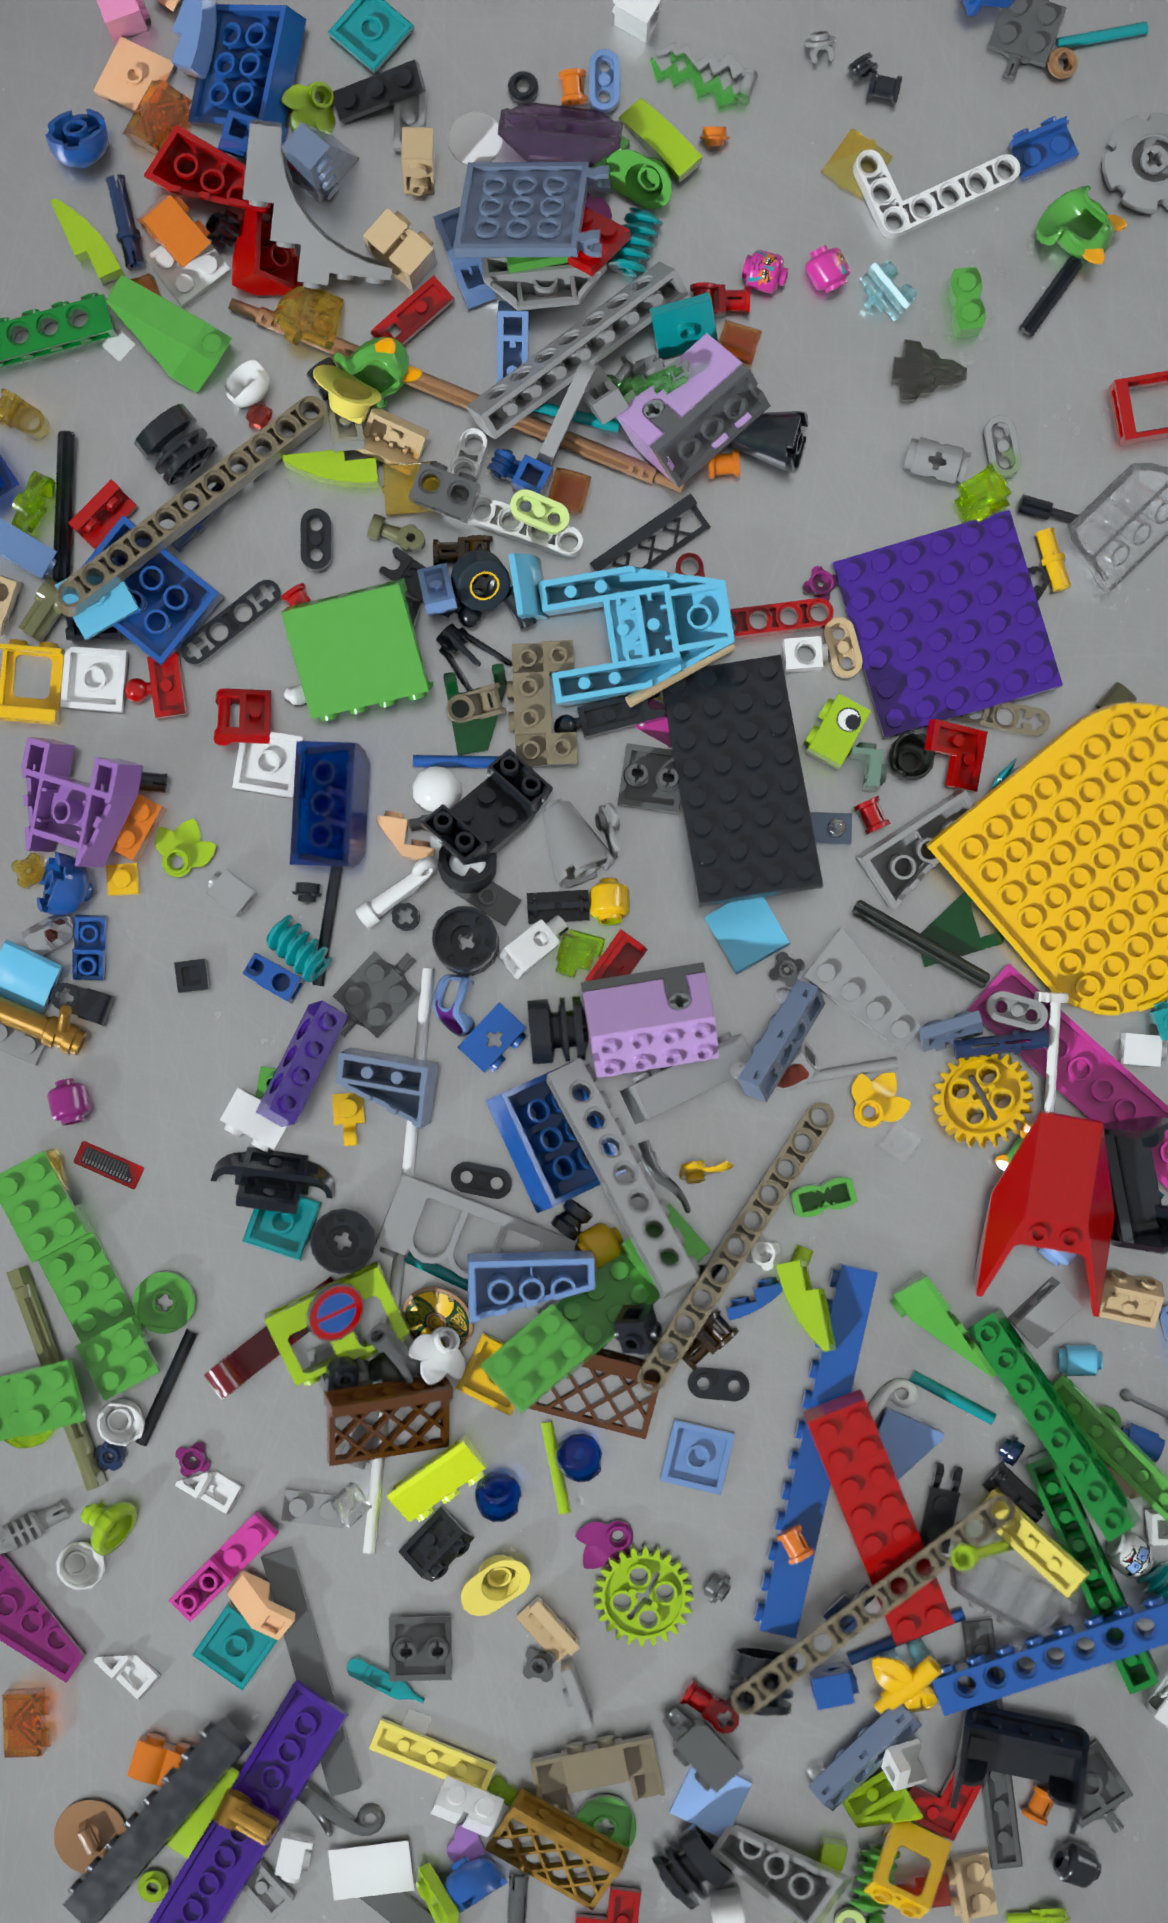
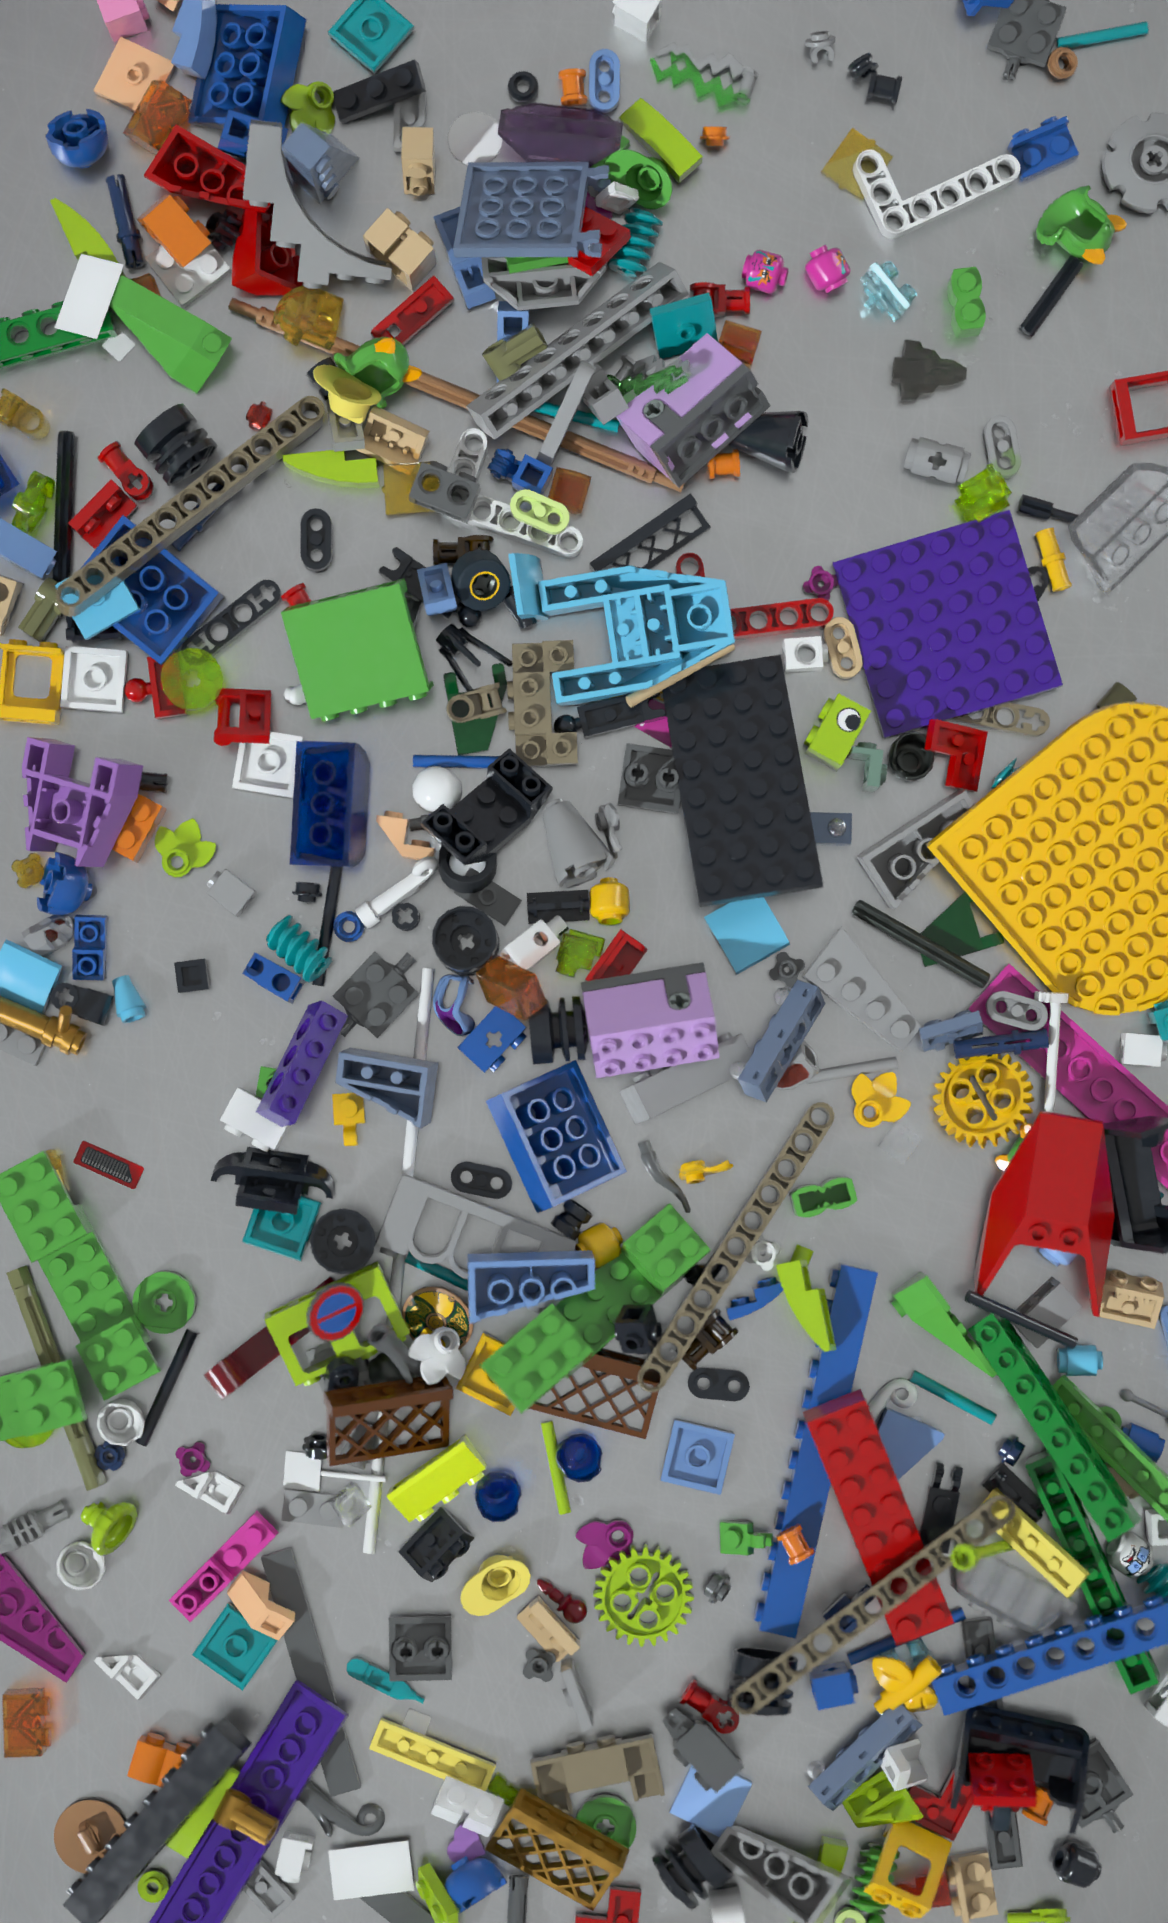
(68, 1102): magenta head -> none
(89, 296): none -> white sticker
(123, 879): yellow plate -> none
(126, 472): none -> red connector
(127, 1000): none -> medium azure cone
(207, 671): none -> clear neon green plate
(247, 384): white hair -> none
(306, 1473): none -> white piece
(315, 1446): none -> black plate
(339, 923): none -> blue plate
(408, 537): olive leg -> none
(508, 355): none -> olive piece
(511, 988): none -> clear orange brick
(573, 1609): none -> dark red bar
(581, 1076): light grey brick -> none
(616, 197): none -> white tile
(740, 1539): none -> bright green plate
(872, 815): red bush -> none
(1001, 1785): none -> red plate
(1021, 1319): none -> black bar

